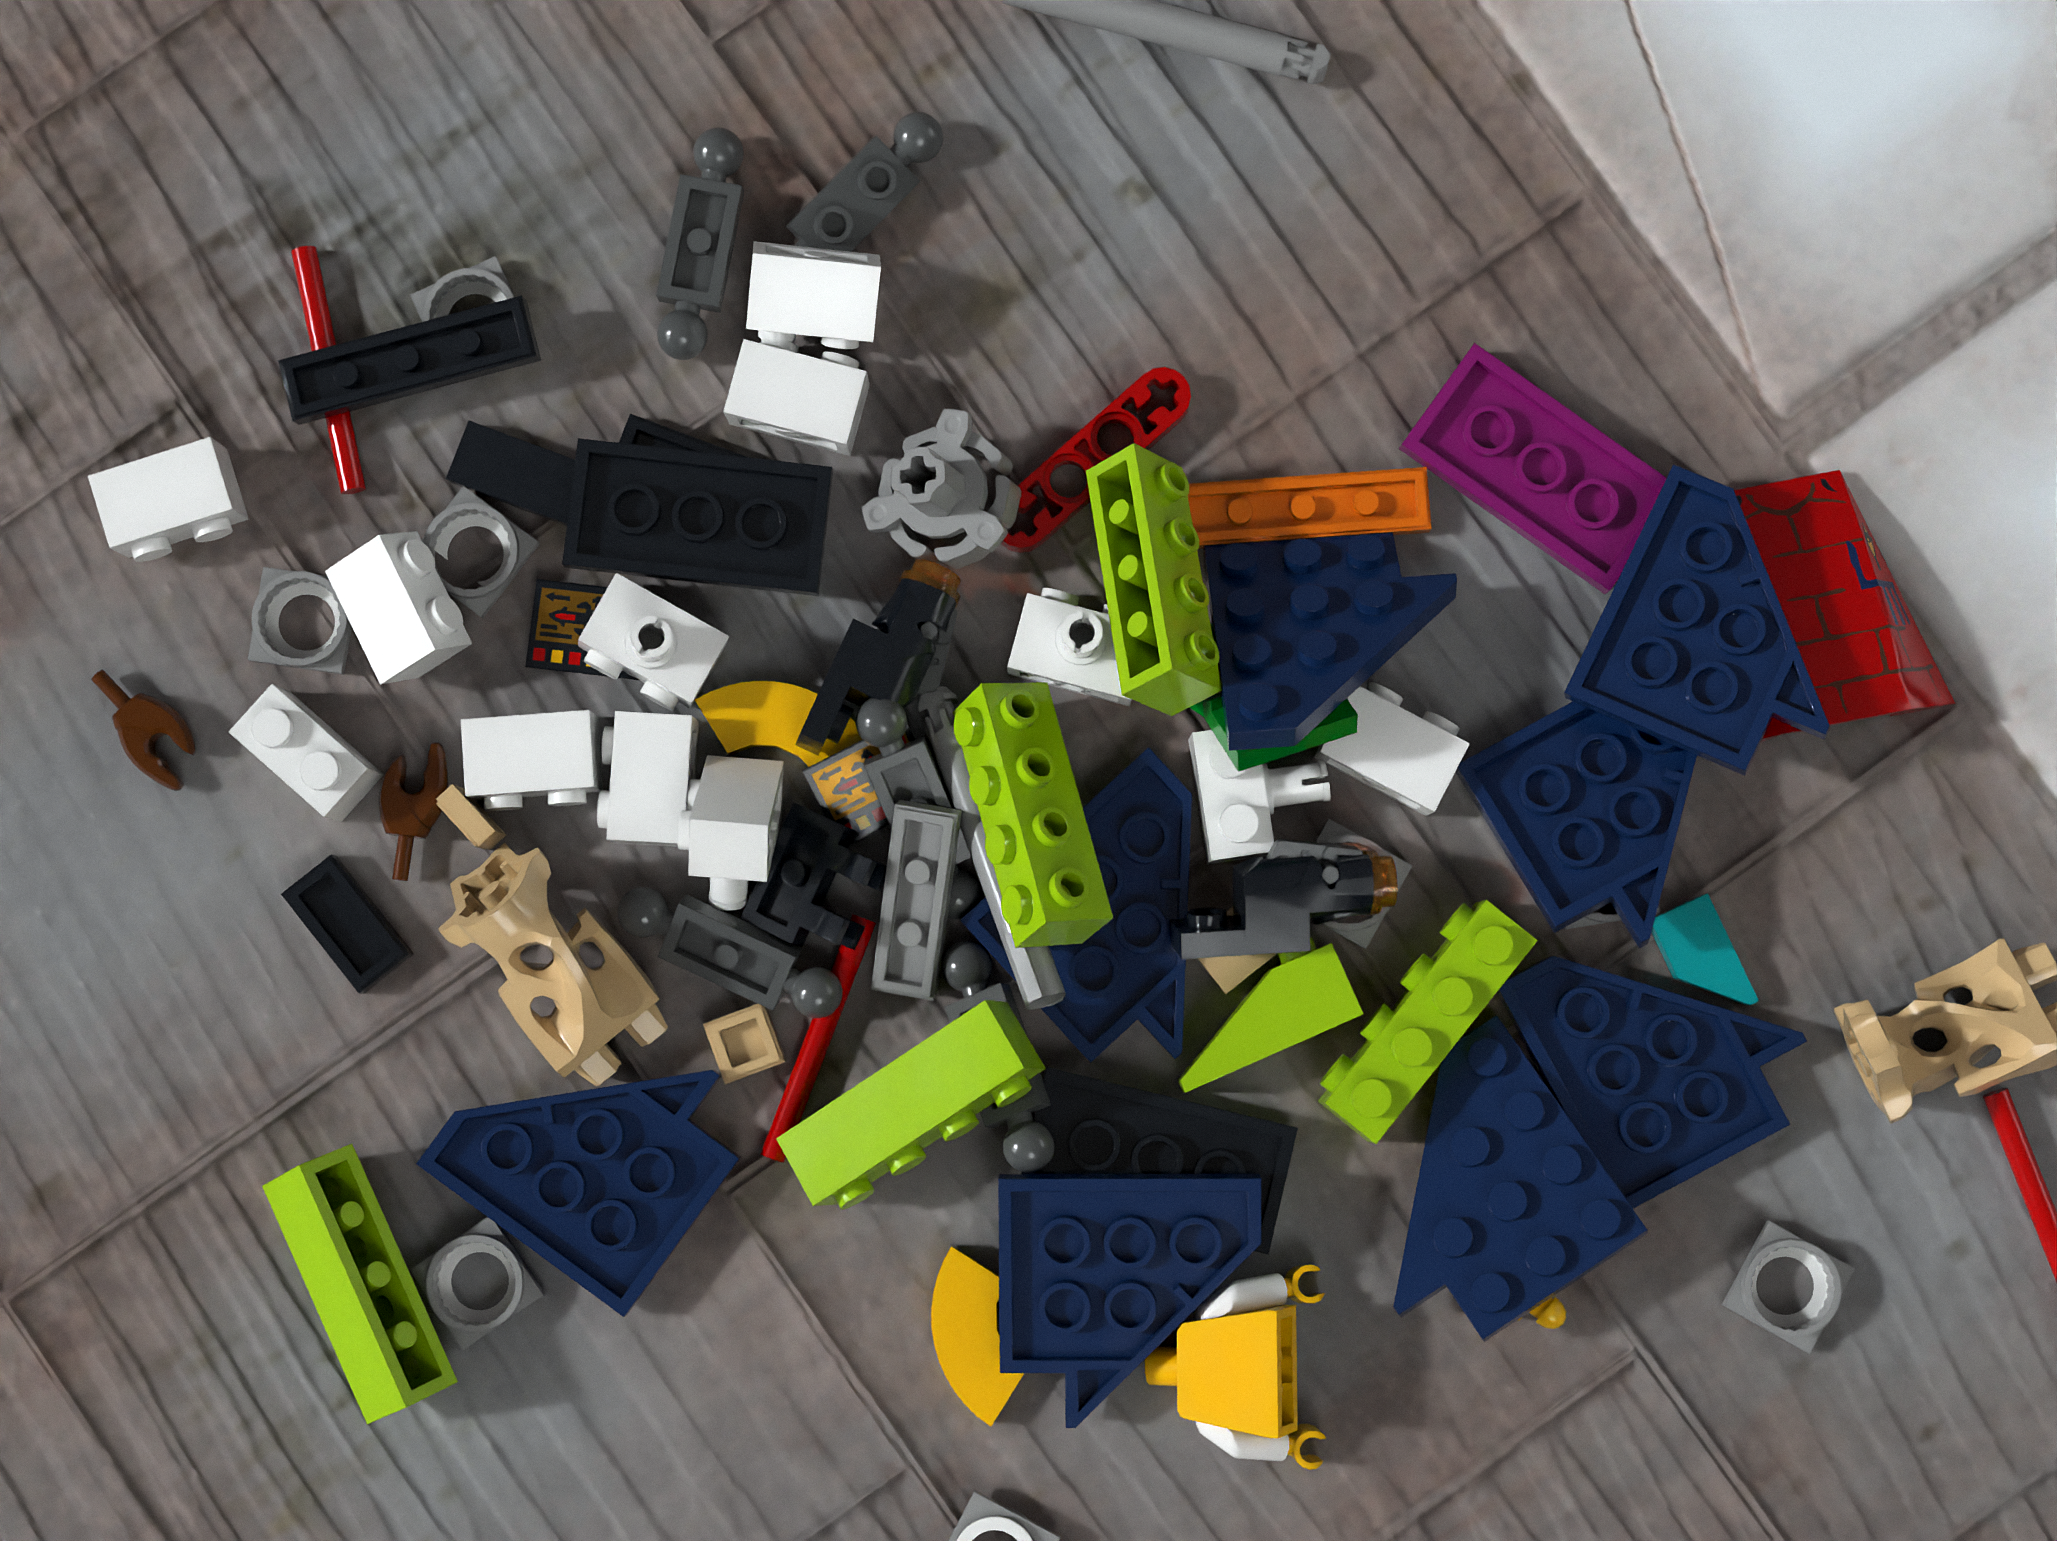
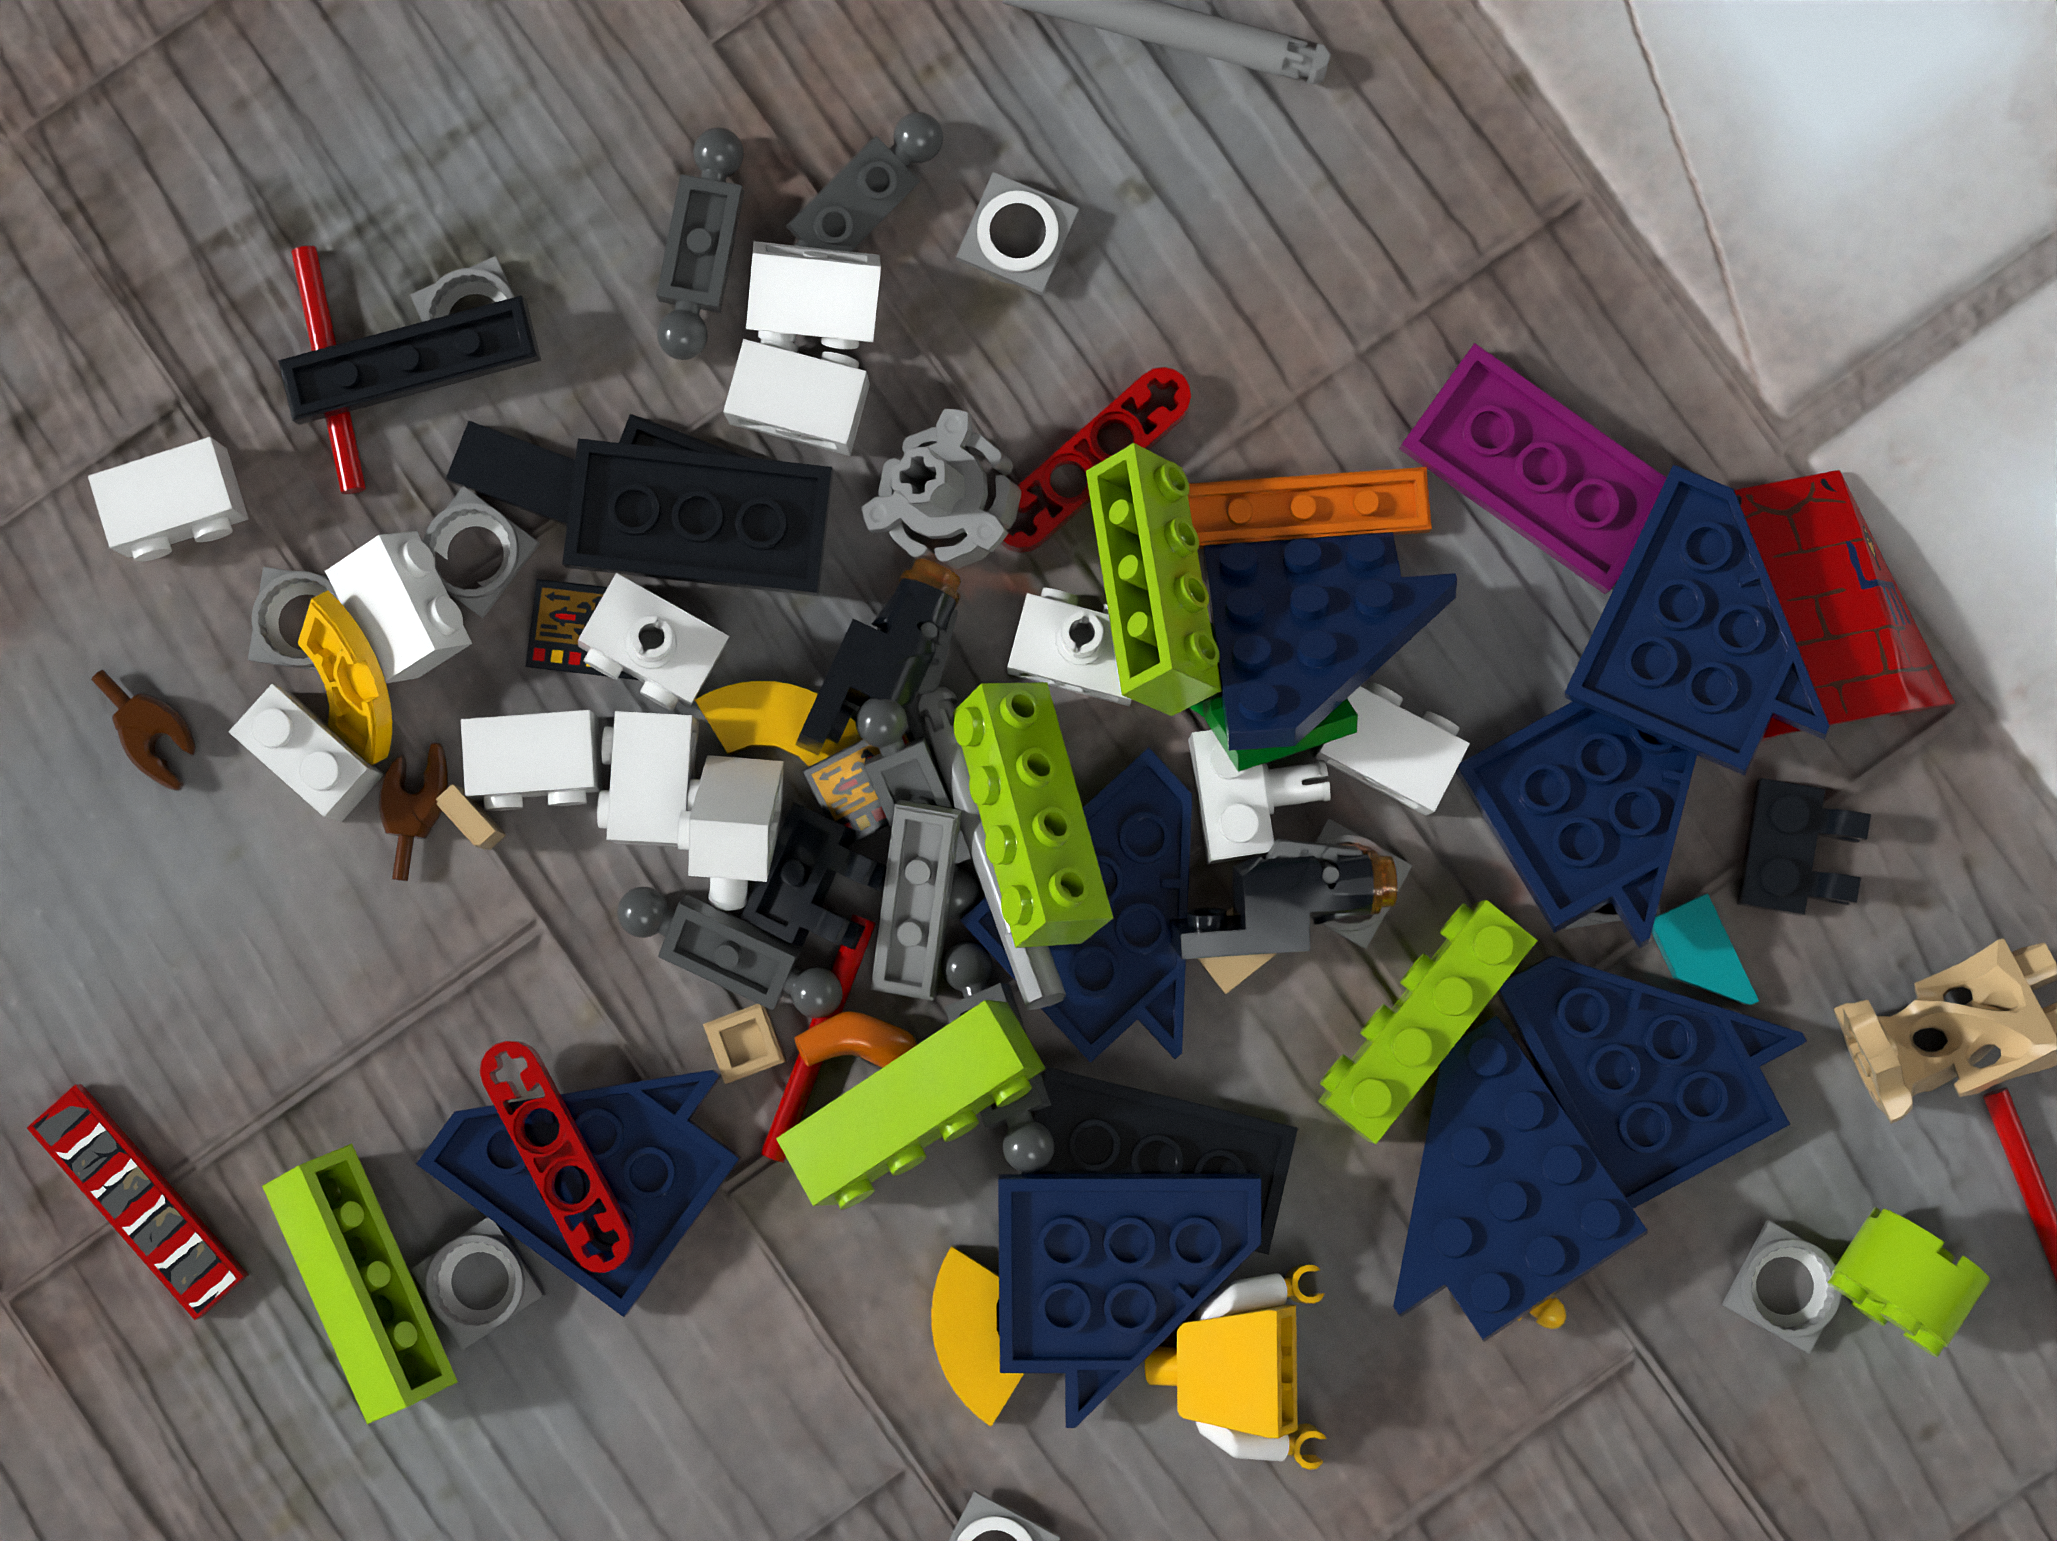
(137, 1201): none -> tile
(347, 924): black tile -> none
(351, 676): none -> yellow tile
(507, 910): tan hips -> none
(548, 1160): none -> red beam
(854, 1035): none -> orange arm
(1028, 272): none -> piece
(1283, 1009): lime slope -> none
(1783, 848): none -> black plate
(1909, 1279): none -> lime brick

